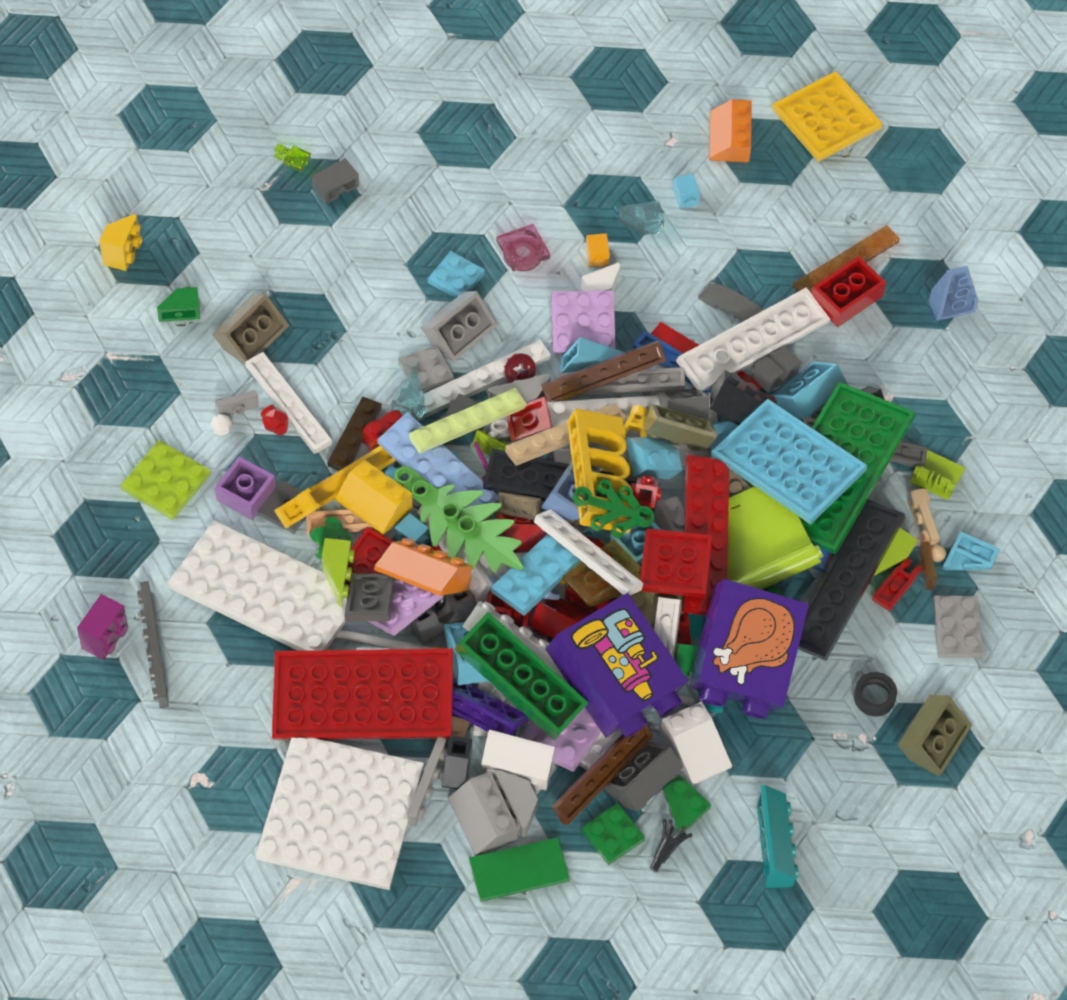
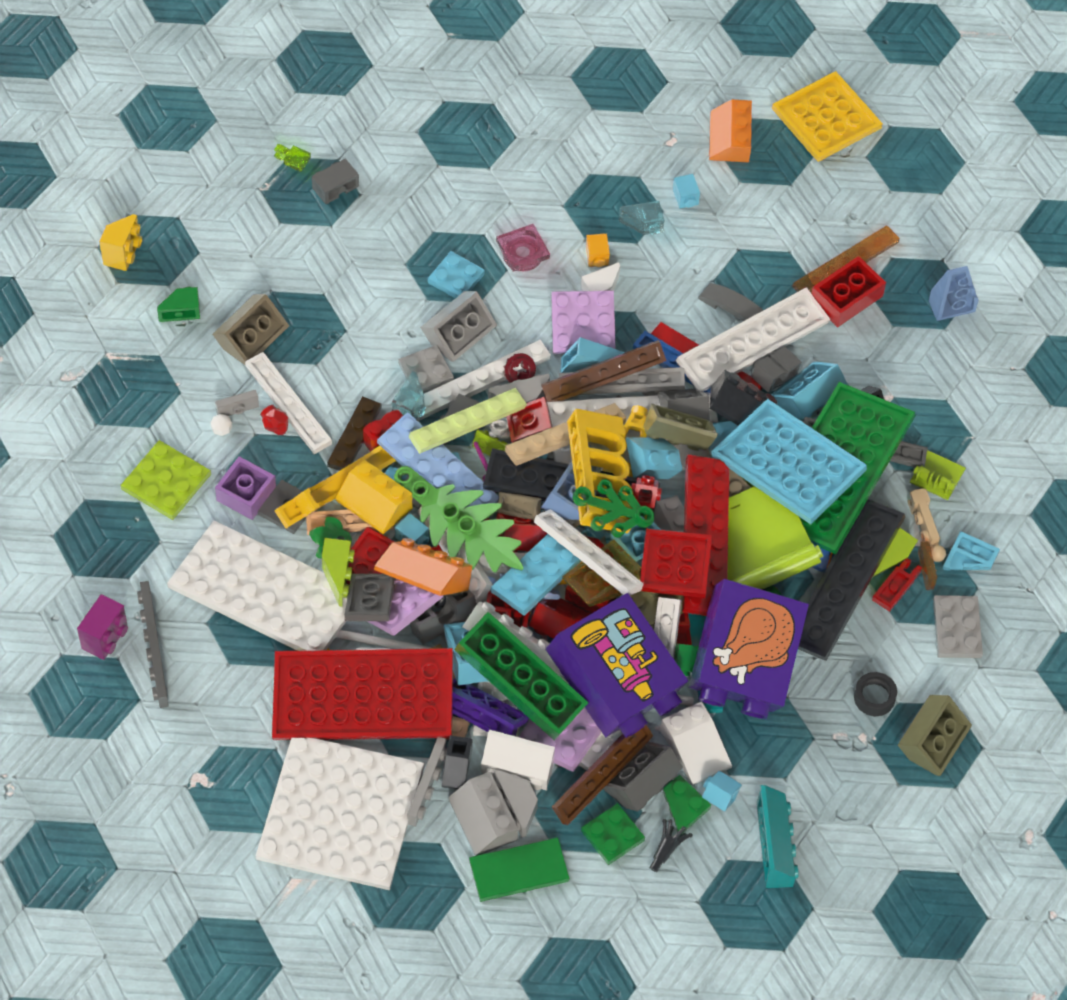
(721, 790): none -> medium azure brick

